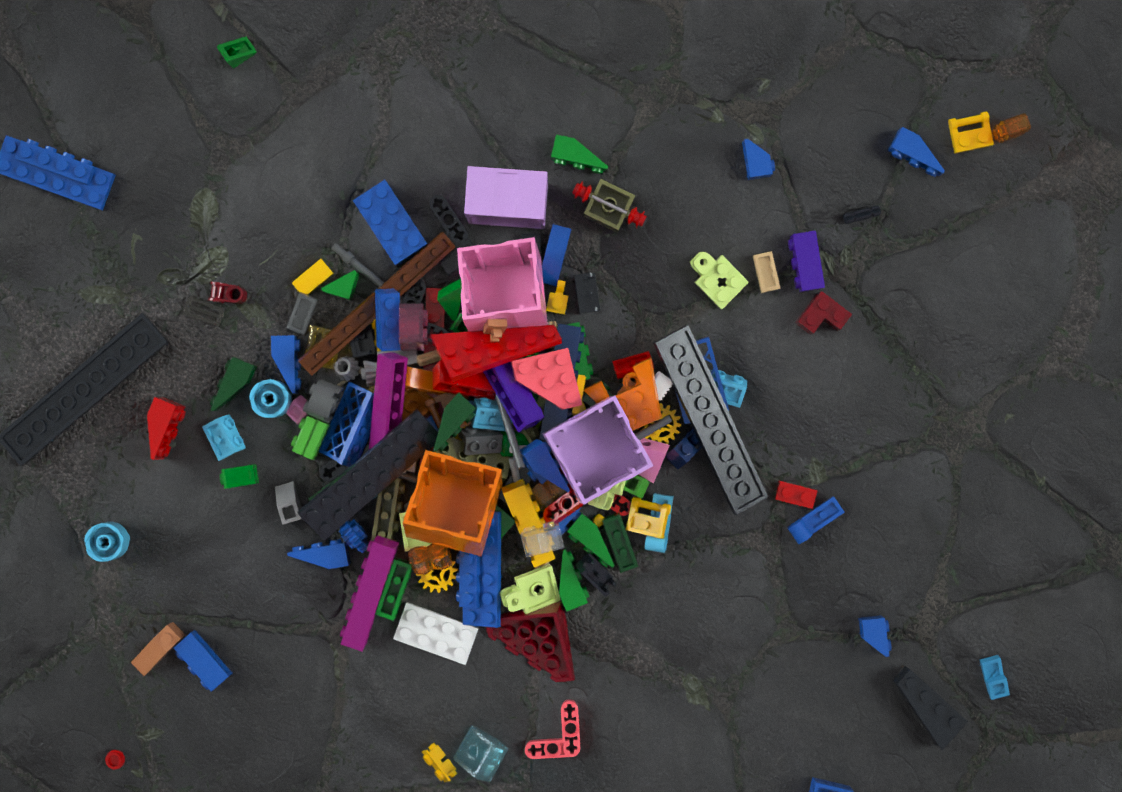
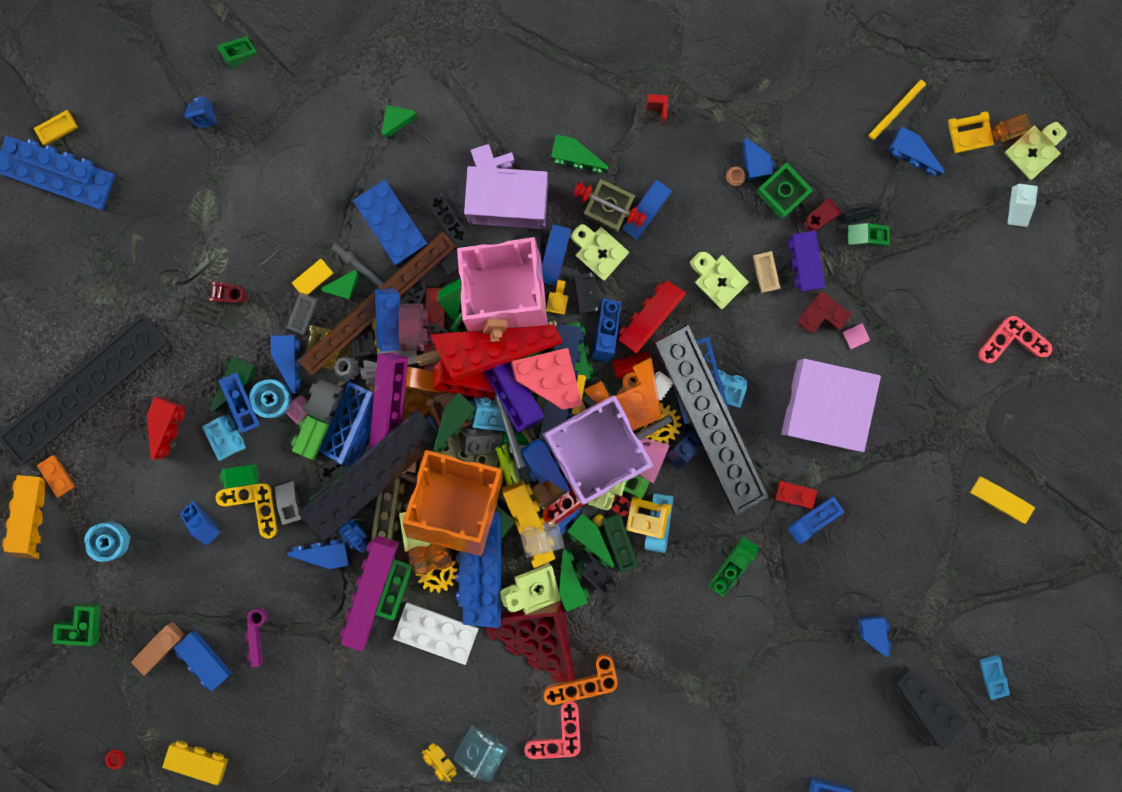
(25, 517): none -> light orange wedge
(55, 127): none -> yellow tile
(56, 476): none -> orange plate
(83, 630): none -> green brick
(195, 762): none -> yellow brick
(199, 523): none -> blue slope
(200, 113): none -> blue slope
(238, 403): none -> blue slope
(253, 637): none -> magenta plate
(254, 496): none -> yellow beam
(395, 119): none -> green slope
(484, 158): none -> lavender brick
(507, 464): none -> lime pin
(591, 243): none -> yellowish green plate
(598, 679): none -> orange beam
(606, 331): none -> blue slope
(650, 204): none -> blue slope
(651, 317): none -> red slope
(659, 103): none -> red panel
(733, 566): none -> green slope
(735, 176): none -> nougat plate
(784, 190): none -> green brick
(823, 214): none -> dark red piece
(831, 405): none -> lavender tile
(856, 336): none -> bright pink slope
(868, 235): none -> green slope
(897, 109): none -> yellow bar
(1002, 500): none -> yellow slope
(1009, 335): none -> coral beam
(1022, 204): none -> light aqua slope
(1042, 142): none -> yellowish green plate

